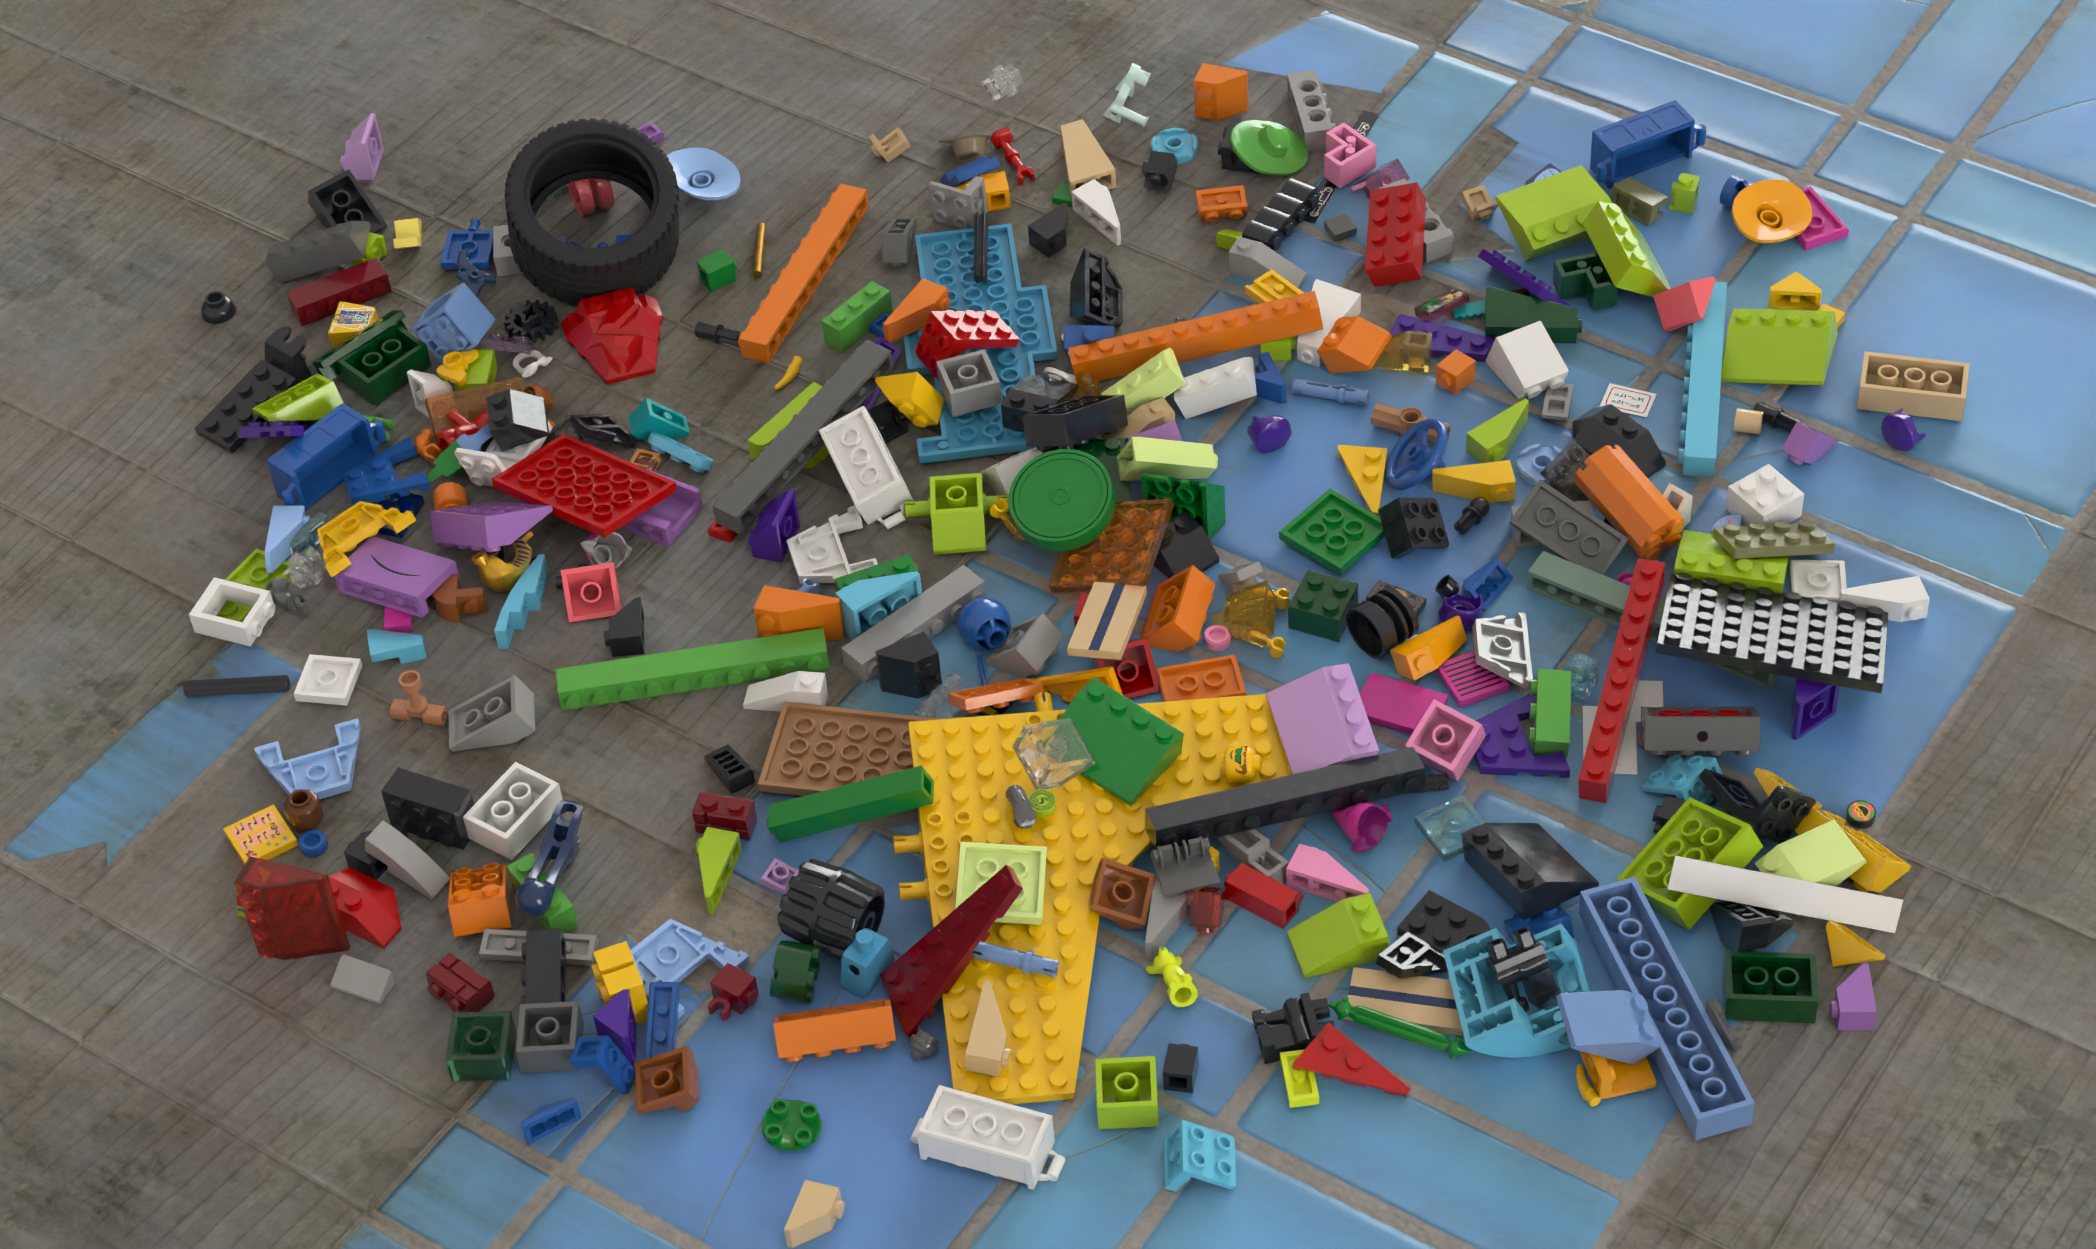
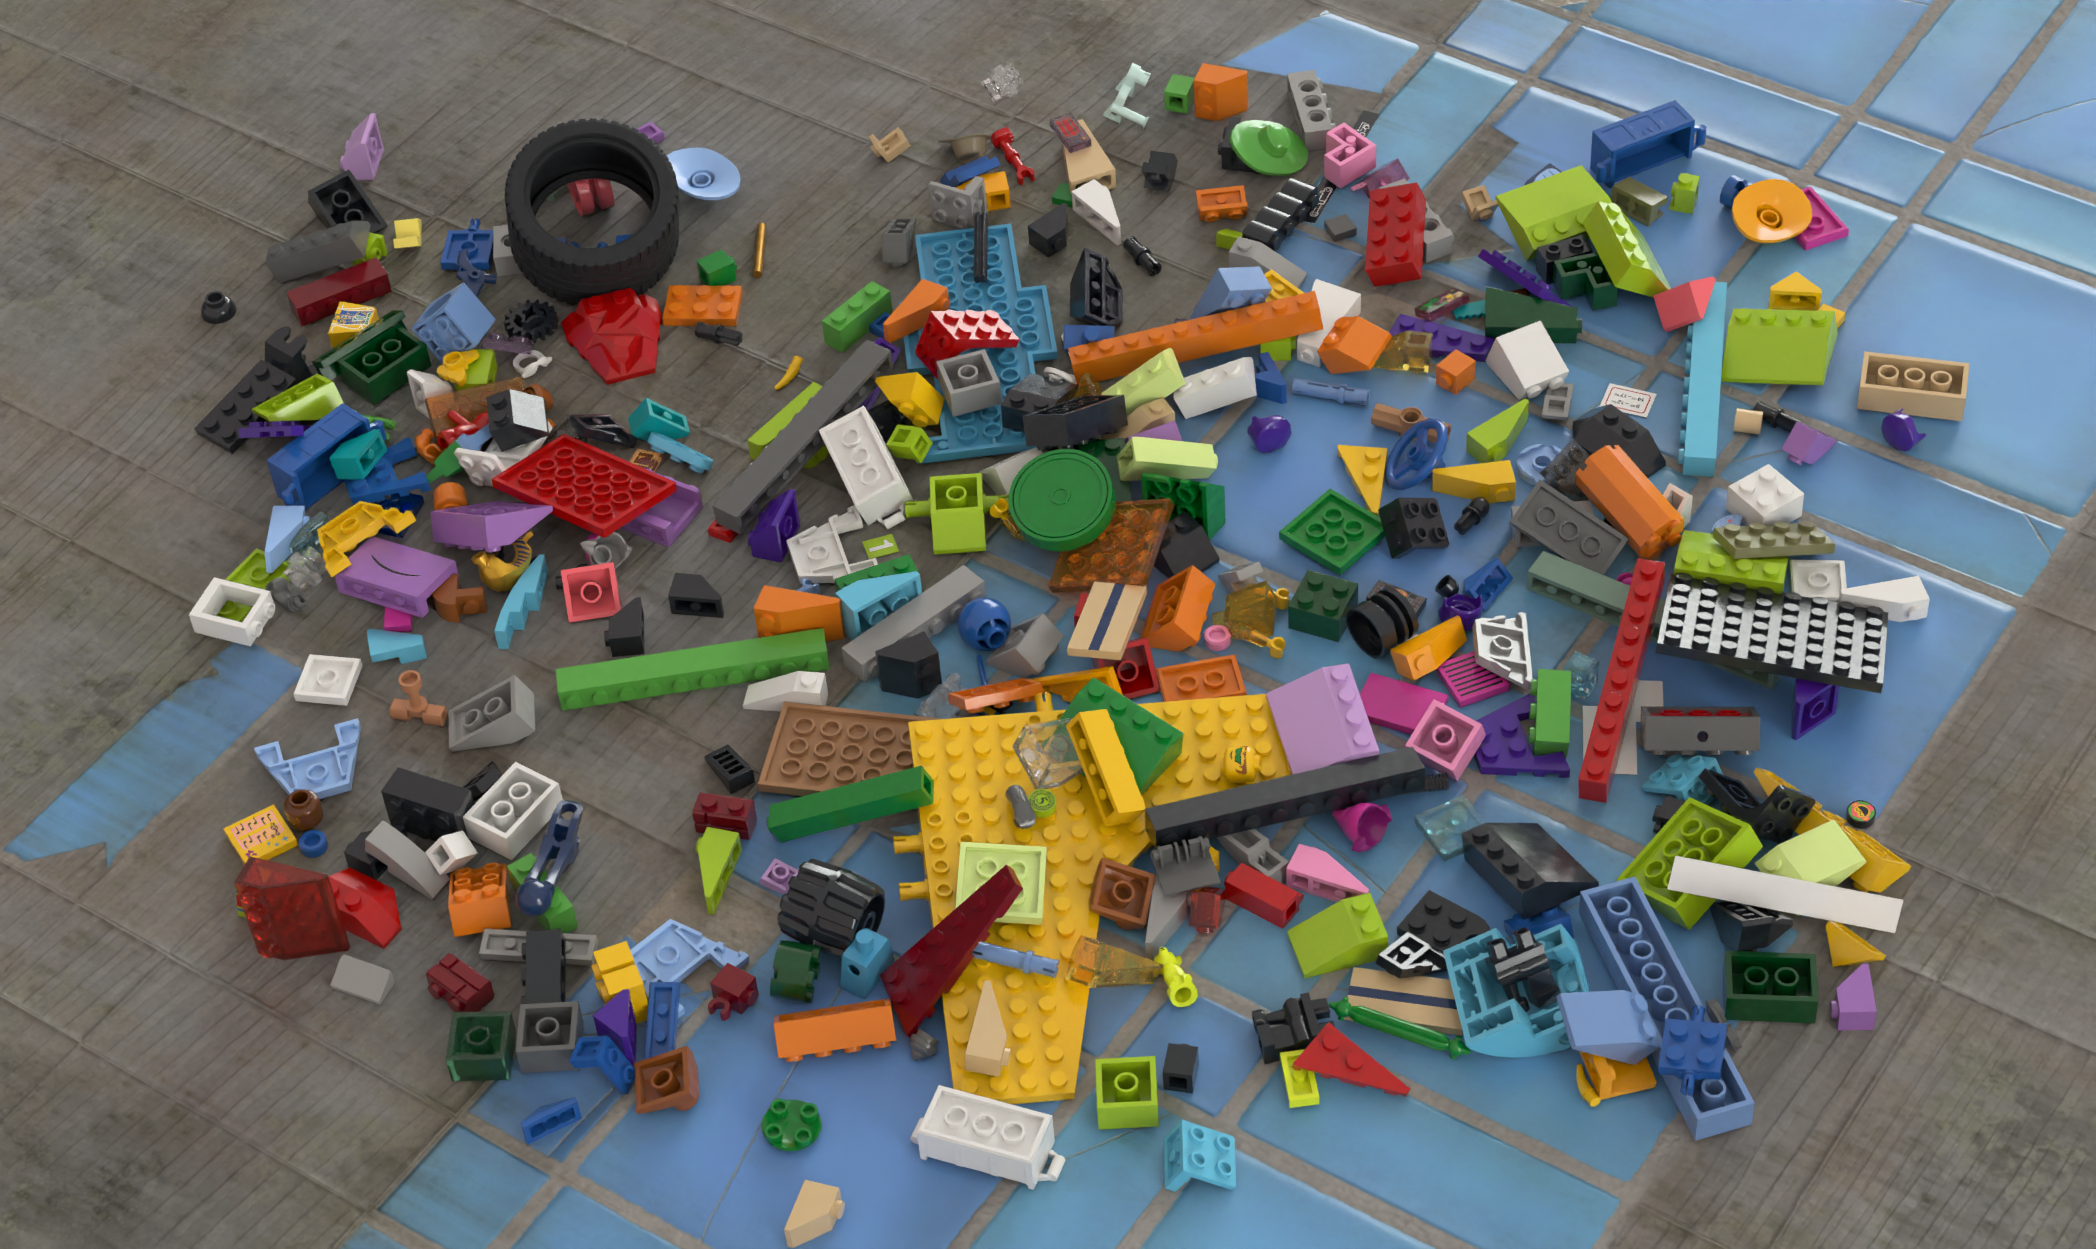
(236, 685): black axle -> none
(358, 456): none -> teal slope
(451, 852): none -> white brick
(483, 780): none -> black wing
(694, 596): none -> black slope
(704, 303): none -> orange plate
(803, 273): orange brick -> none
(880, 546): none -> lime sticker
(909, 443): none -> lime brick
(1070, 132): none -> tile
(1106, 767): none -> yellow brick
(1107, 966): none -> clear yellow slope
(1142, 256): none -> black pin
(1179, 93): none -> bright green brick
(1186, 148): medium azure tile -> none
(1233, 290): none -> medium blue slope
(1556, 251): none -> black brick
(1692, 1049): none -> blue plate

